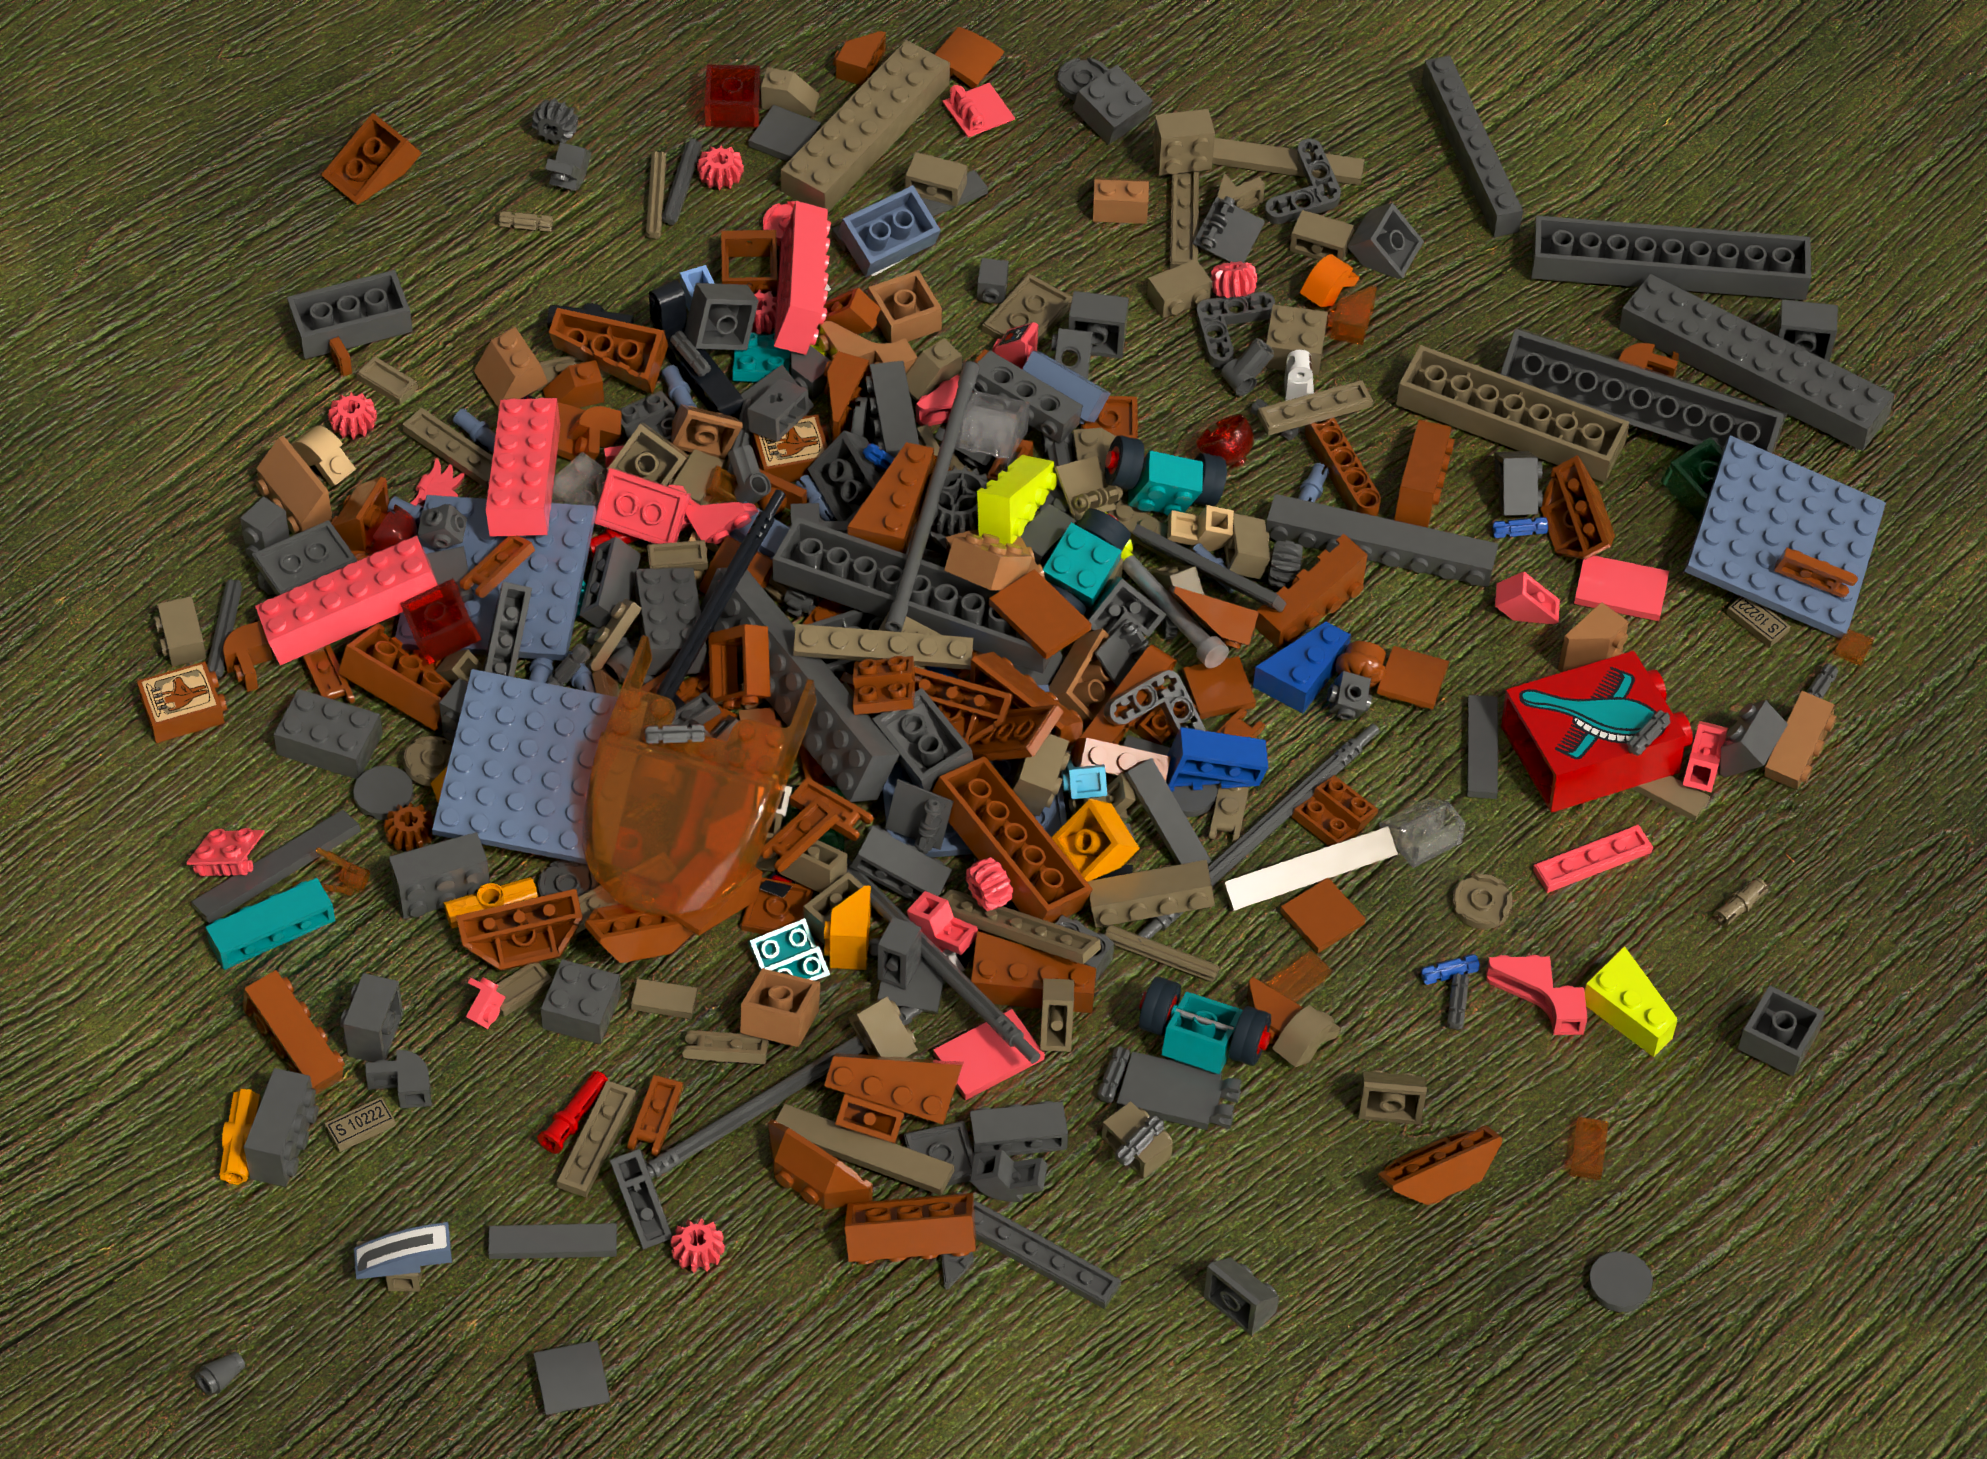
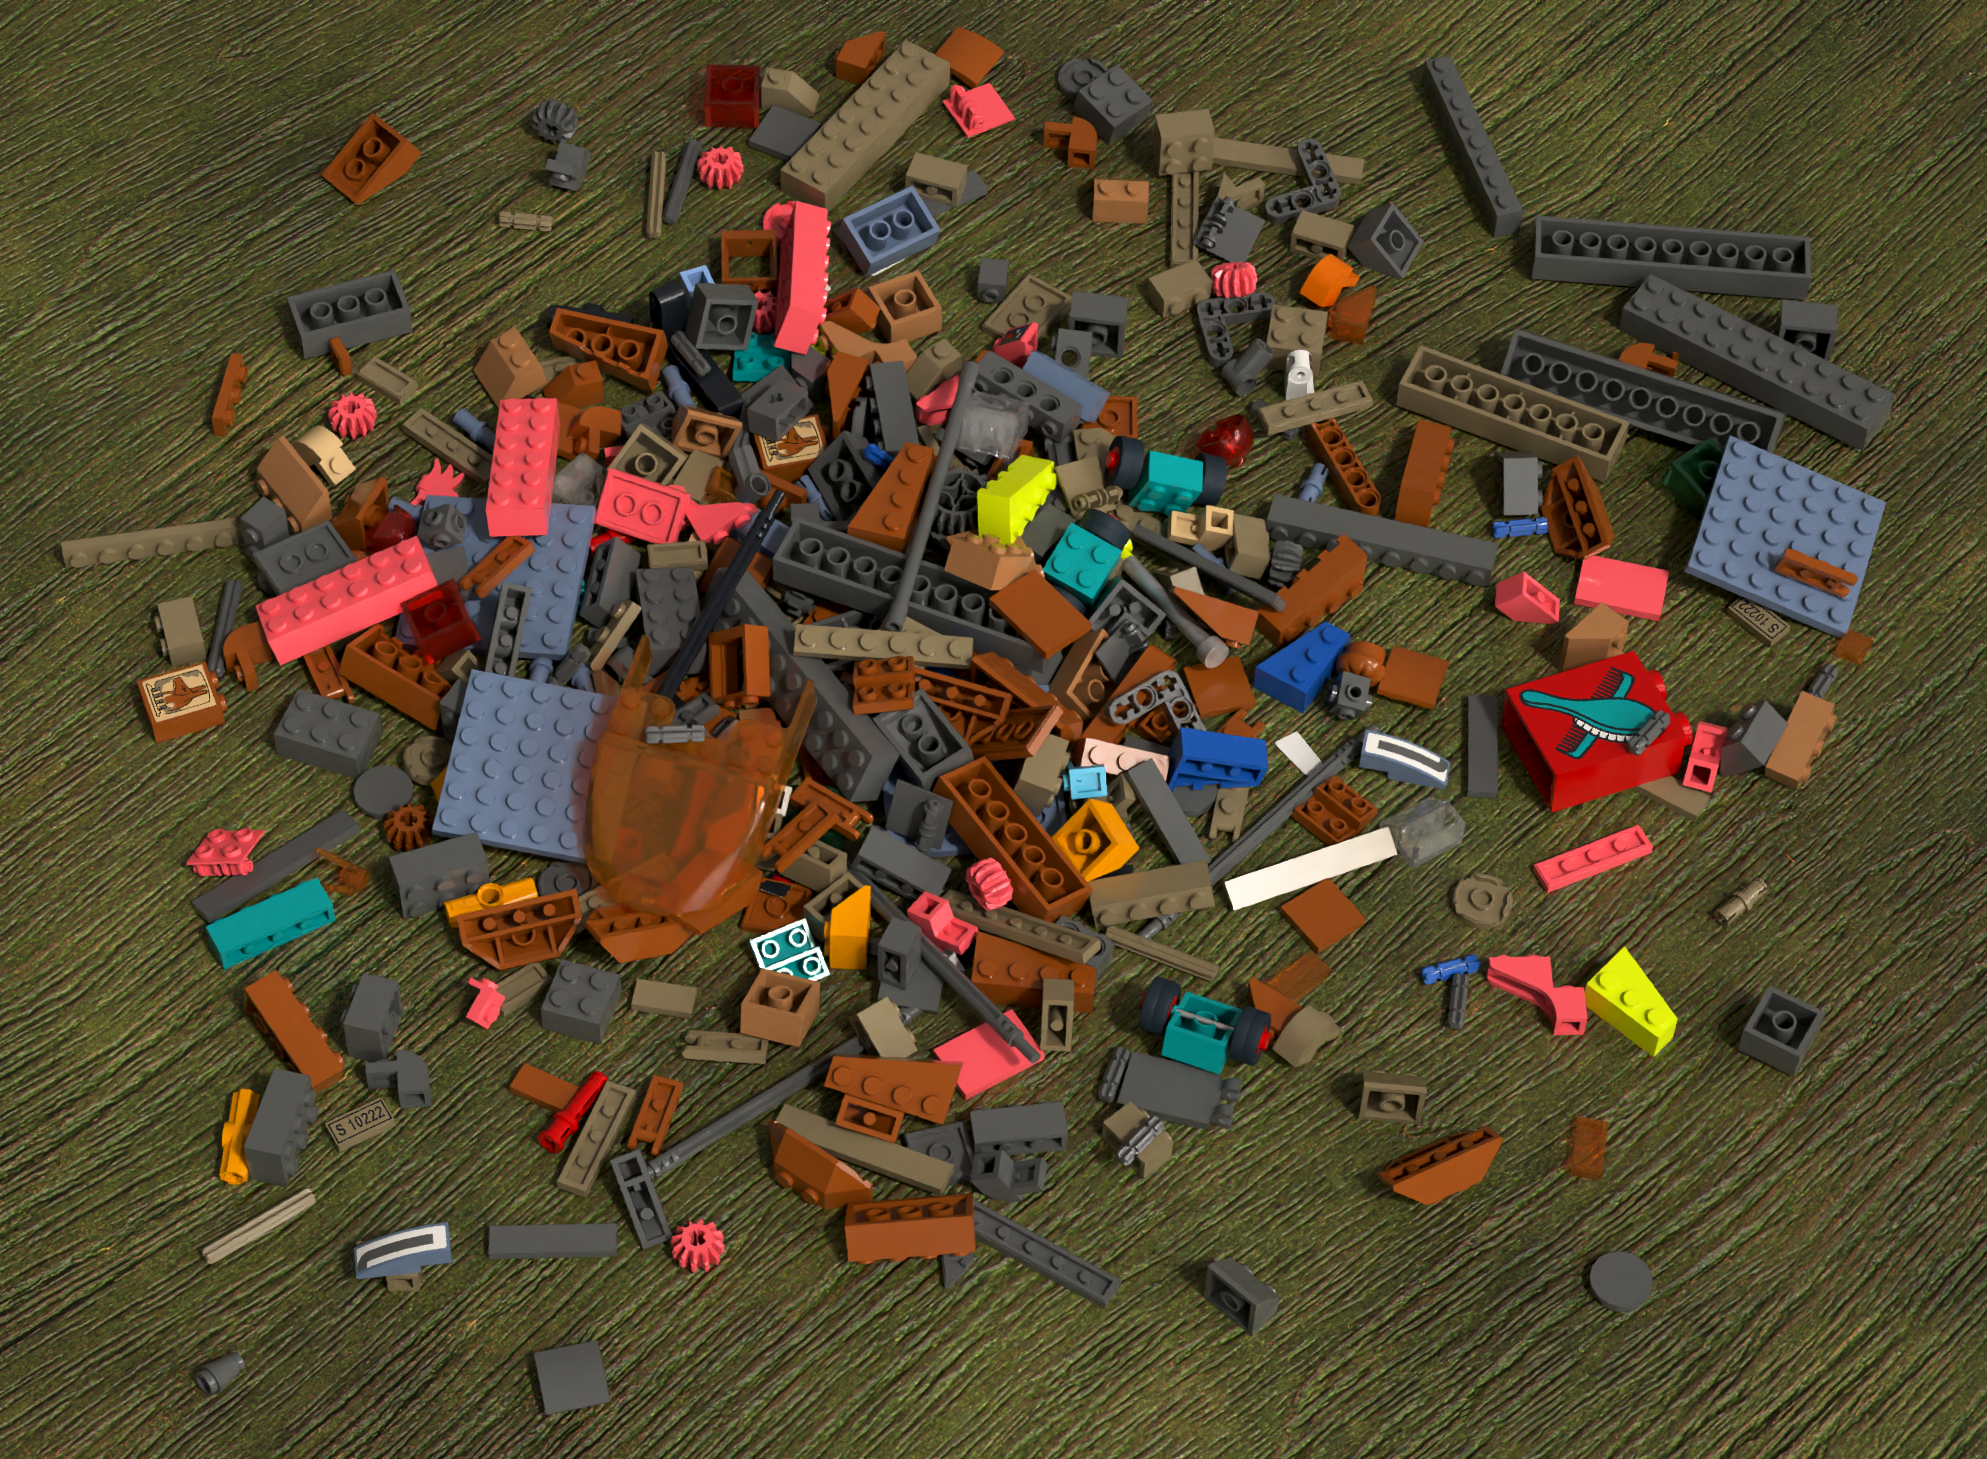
(150, 543): none -> dark tan plate
(229, 395): none -> dark orange plate
(258, 1225): none -> dark tan axle
(543, 1088): none -> dark orange tile
(1077, 138): none -> dark orange brick
(1299, 753): none -> white sticker
(1404, 760): none -> slope

